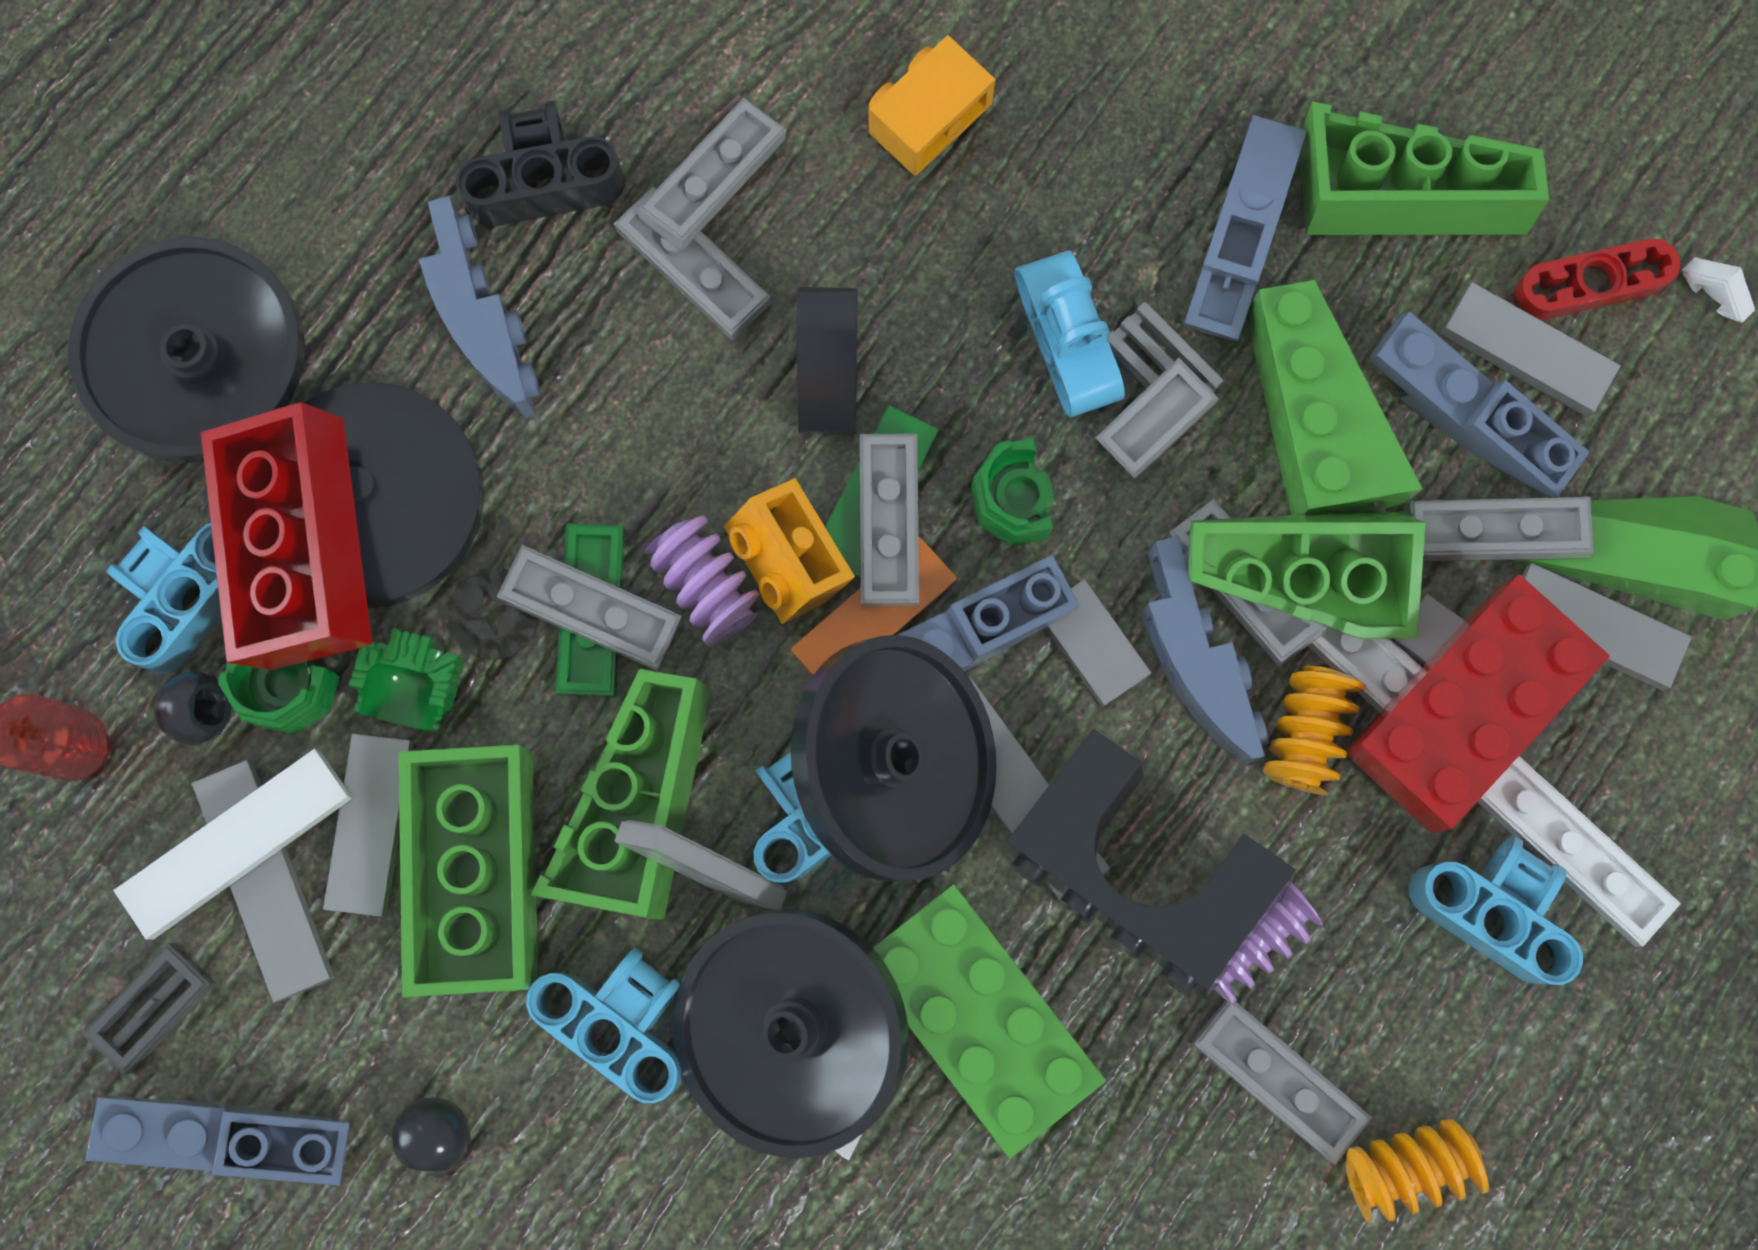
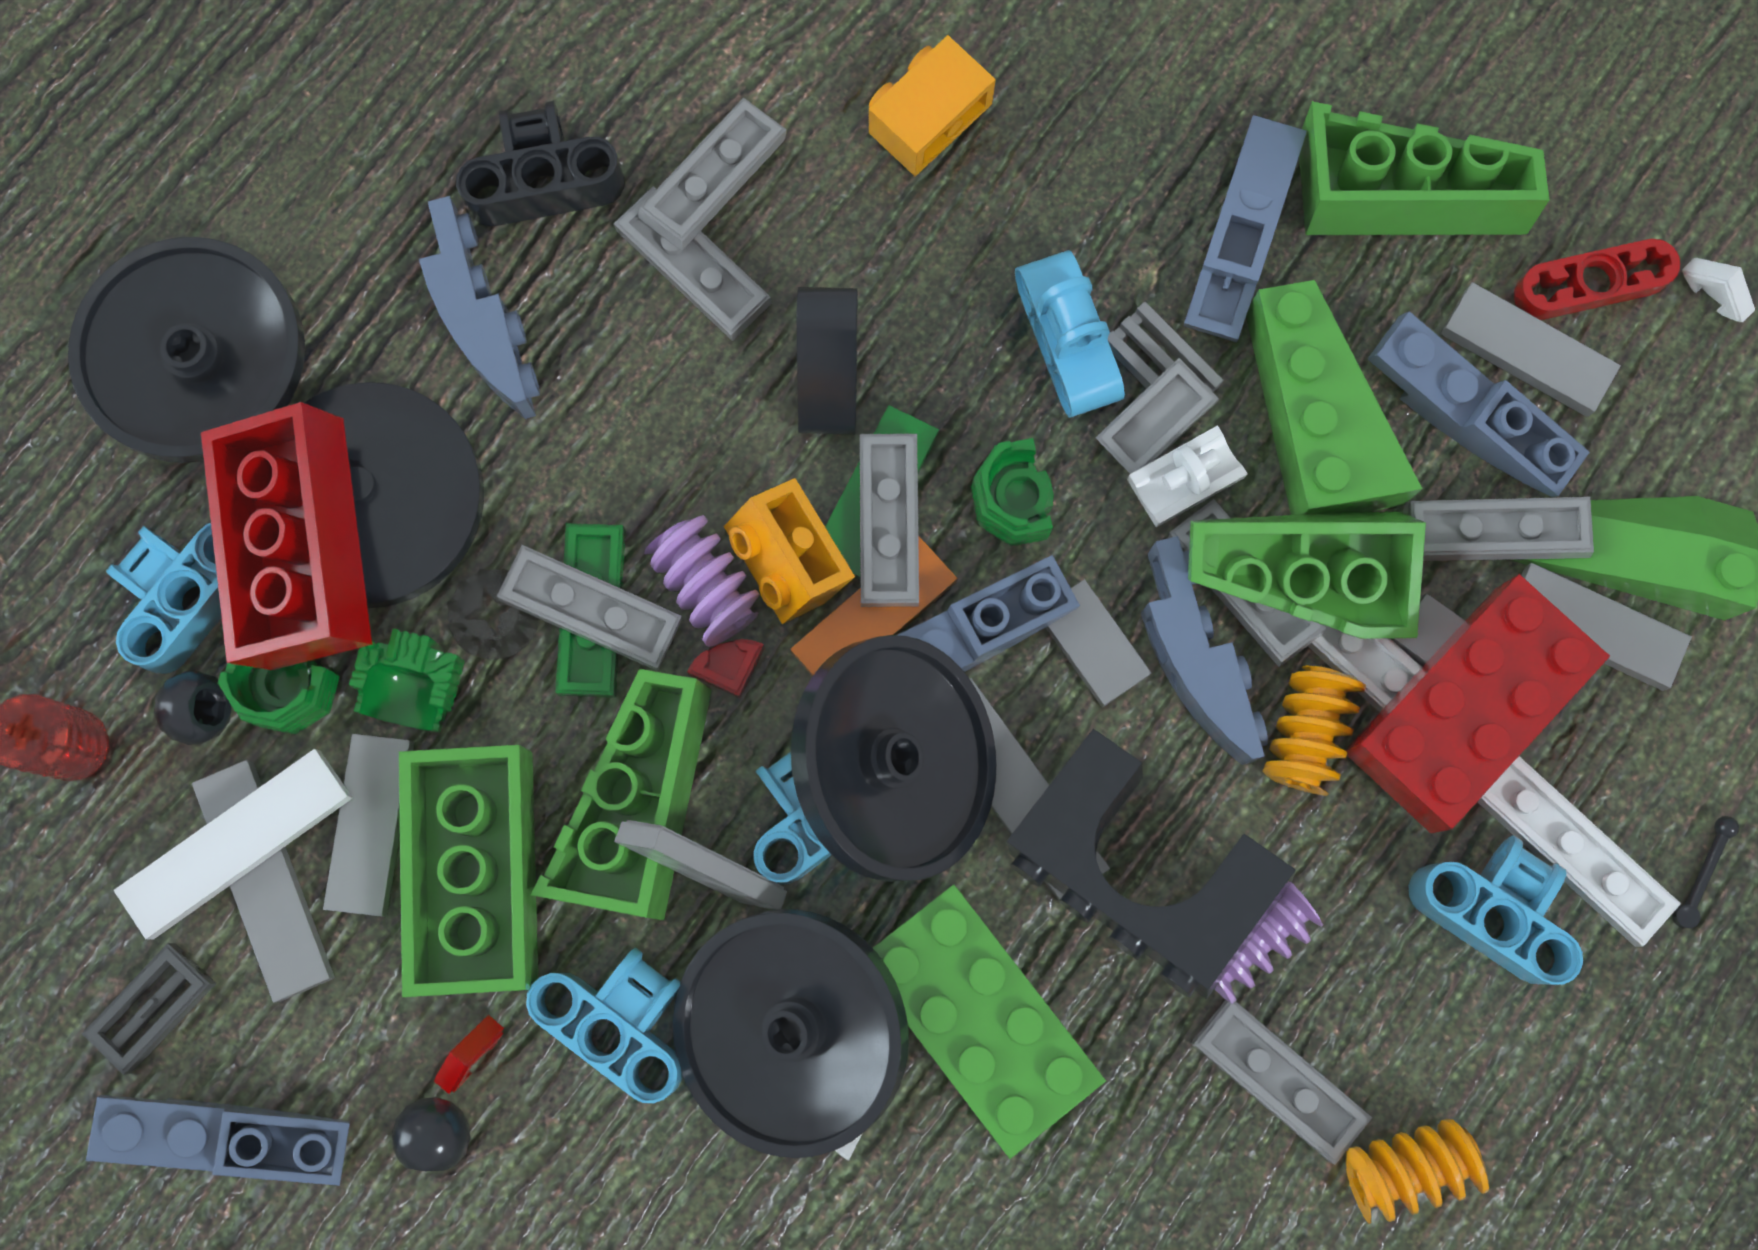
(466, 1053): none -> red tile
(728, 665): none -> red tile
(1186, 476): none -> white hips
(1688, 915): none -> black hinge

